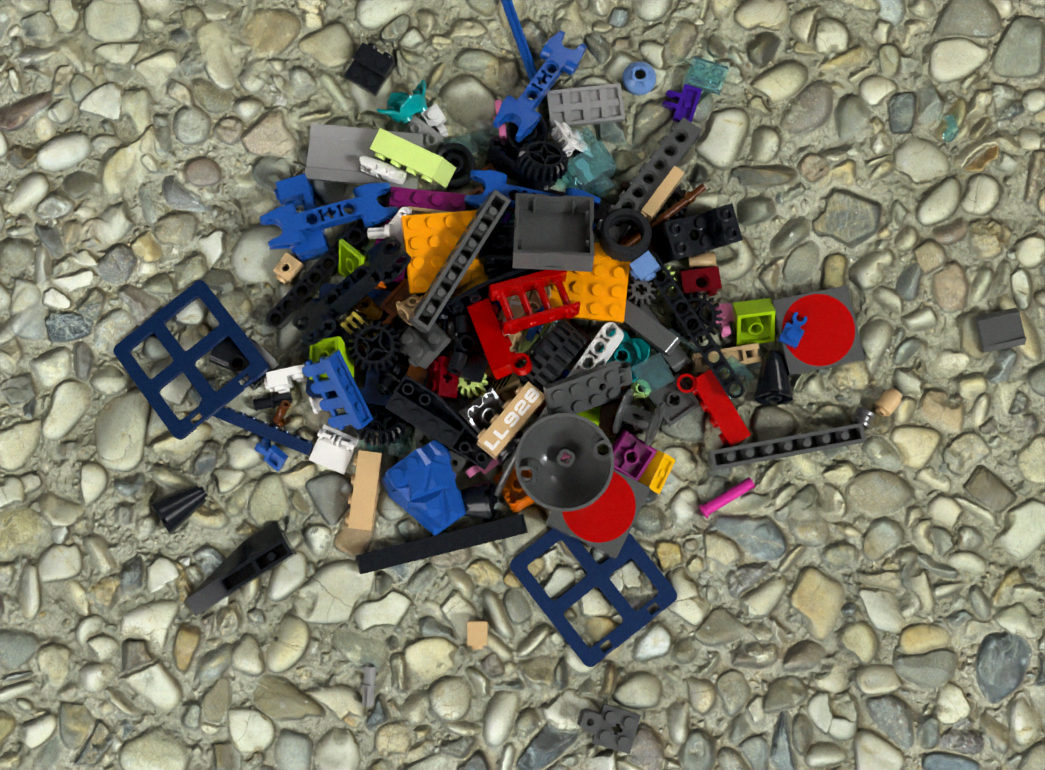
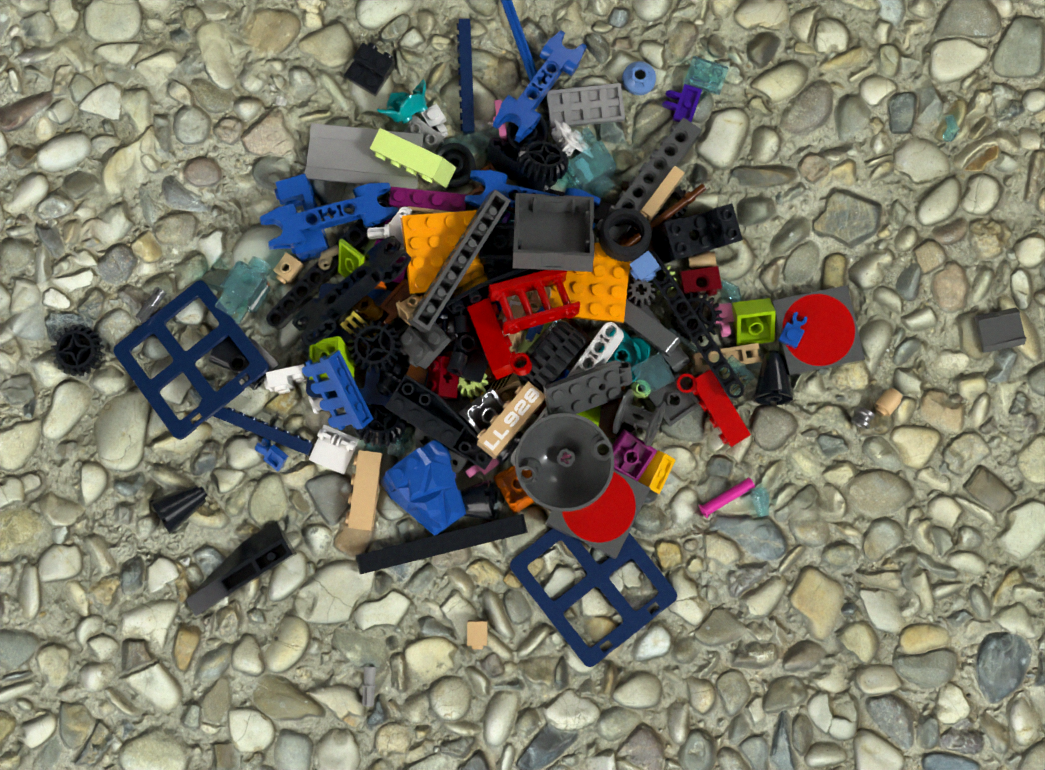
(81, 365): none -> black gear
(151, 304): none -> dark grey axle
(245, 288): none -> clear light blue piece
(271, 401): black axle -> none
(280, 413): reddish brown arm -> none
(326, 257): none -> dark tan arm
(382, 170): white hinge -> none
(466, 80): none -> dark blue piece
(506, 473): flat silver bar -> none
(601, 724): dark grey plate -> none
(733, 291): none -> clear light blue arm
(760, 499): none -> clear light blue cone
(786, 446): dark grey brick -> none

